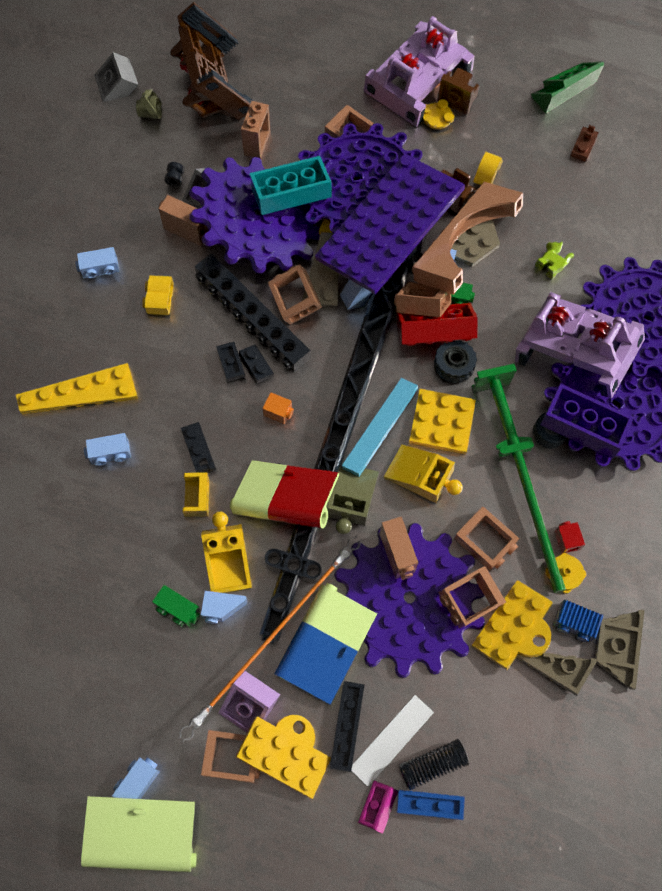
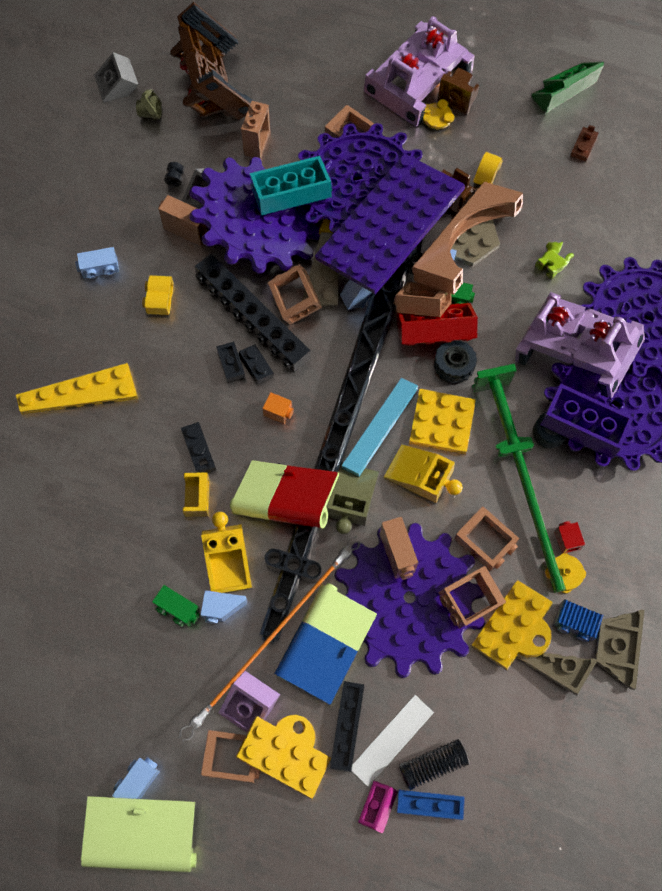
(107, 449): light blue brick -> none

